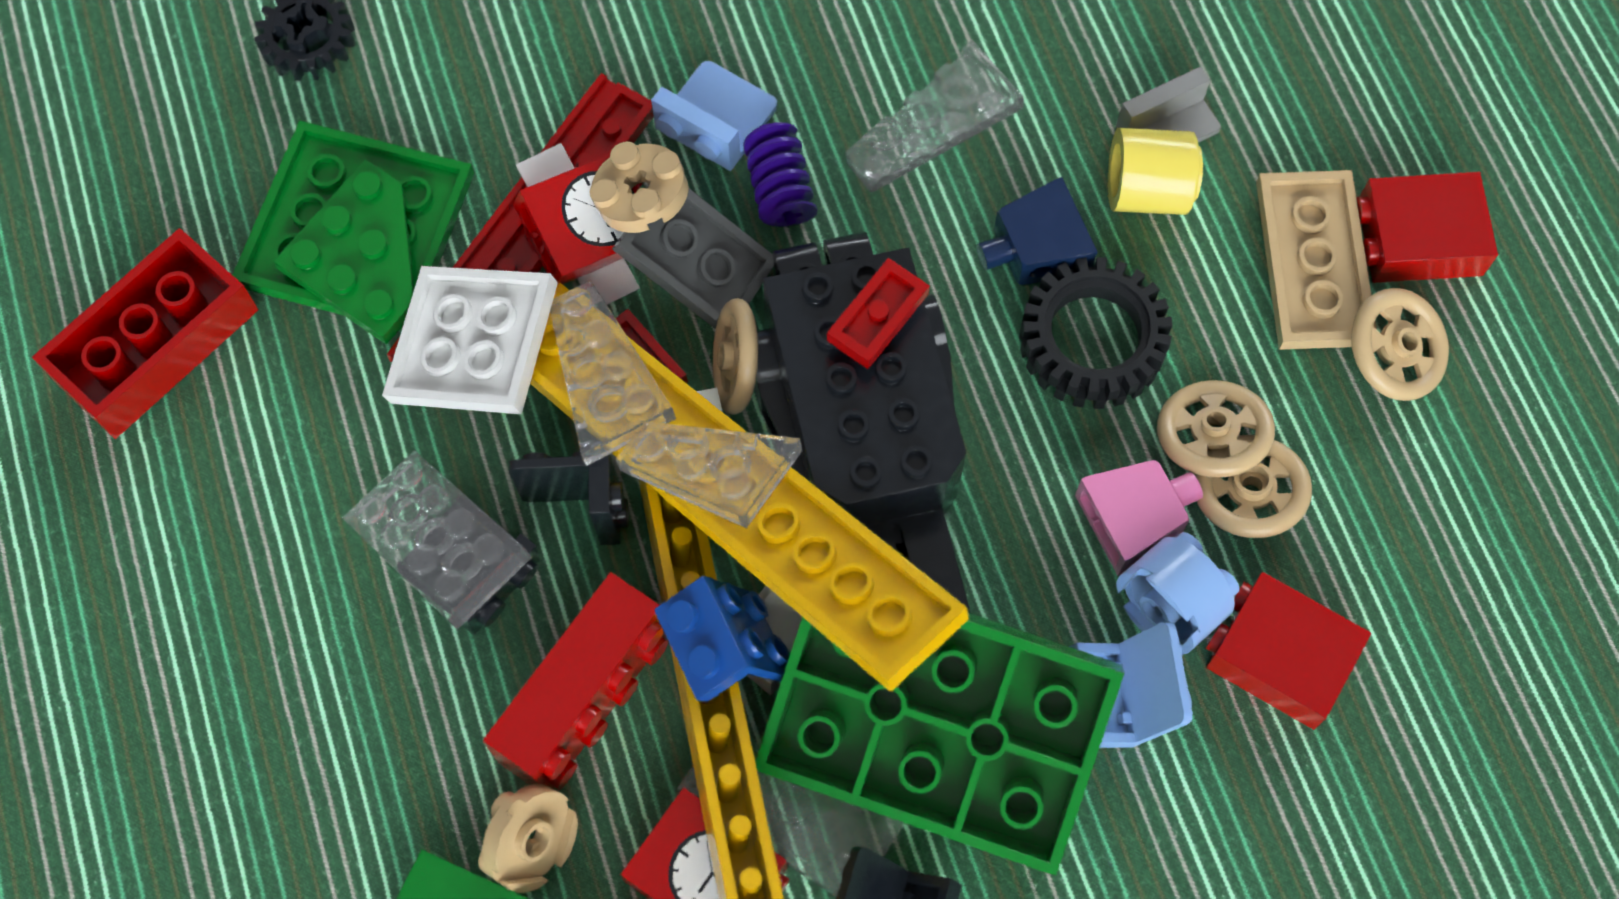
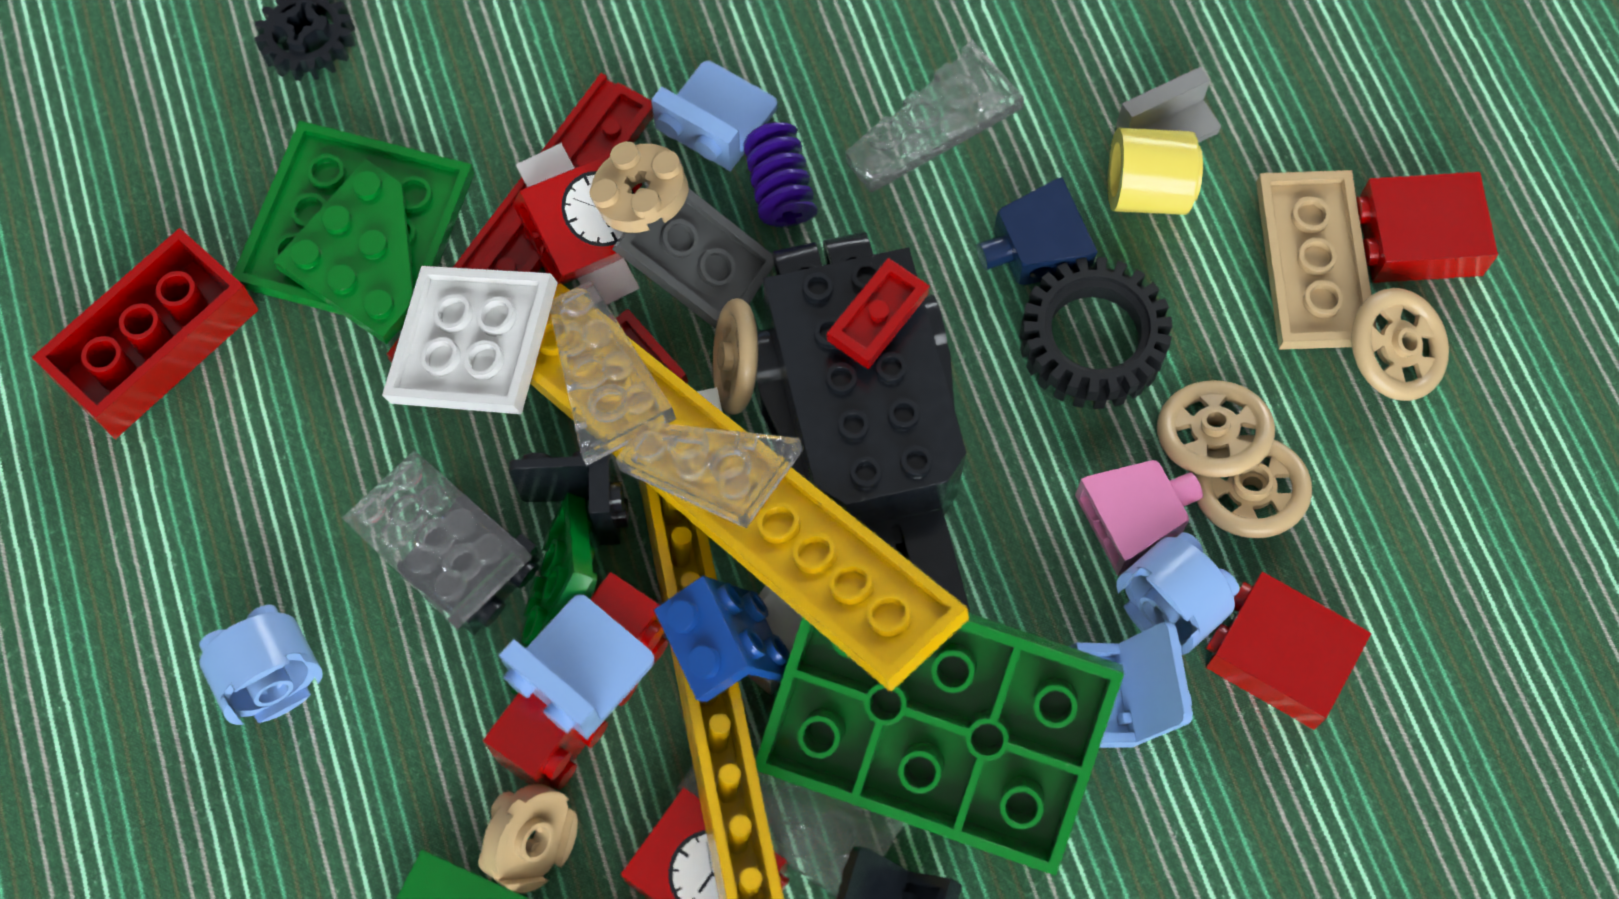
(259, 666): none -> light blue brick
(564, 568): none -> green plate
(578, 666): none -> light blue bracket

